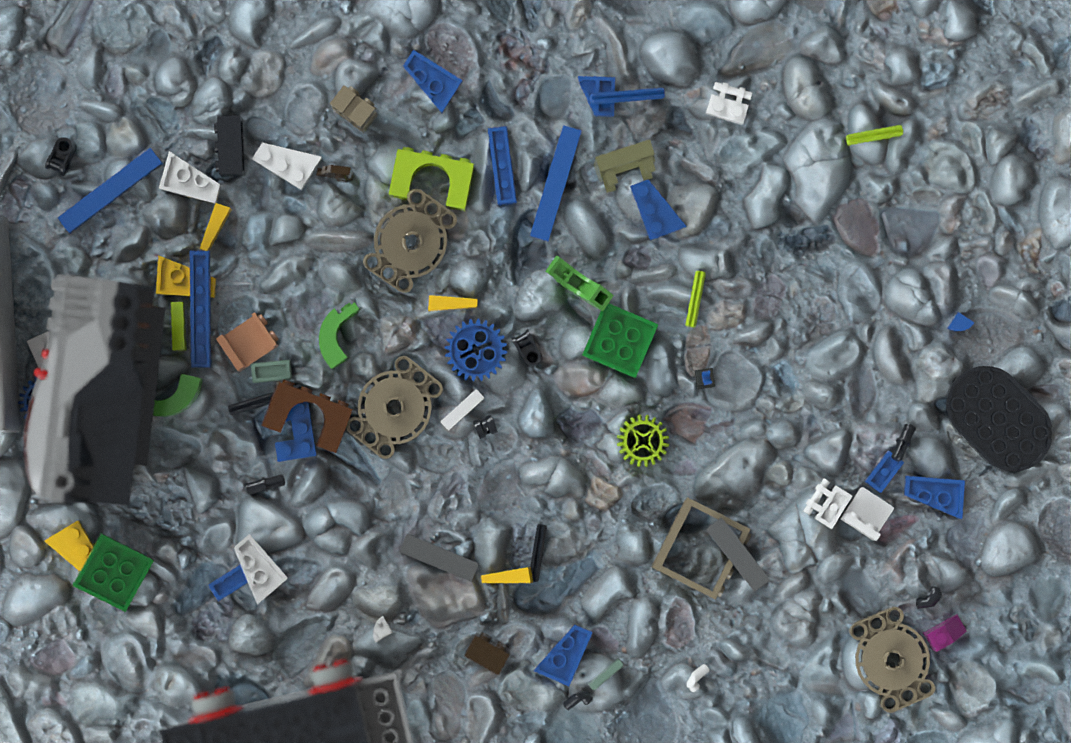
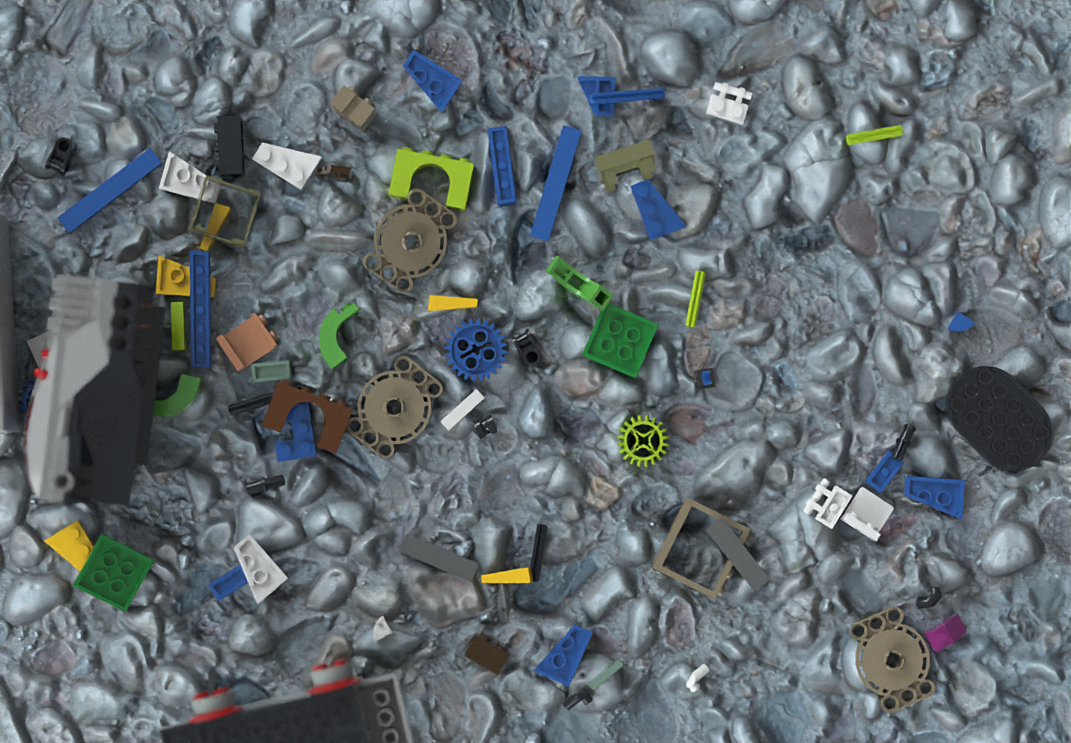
(201, 230): none -> olive piece

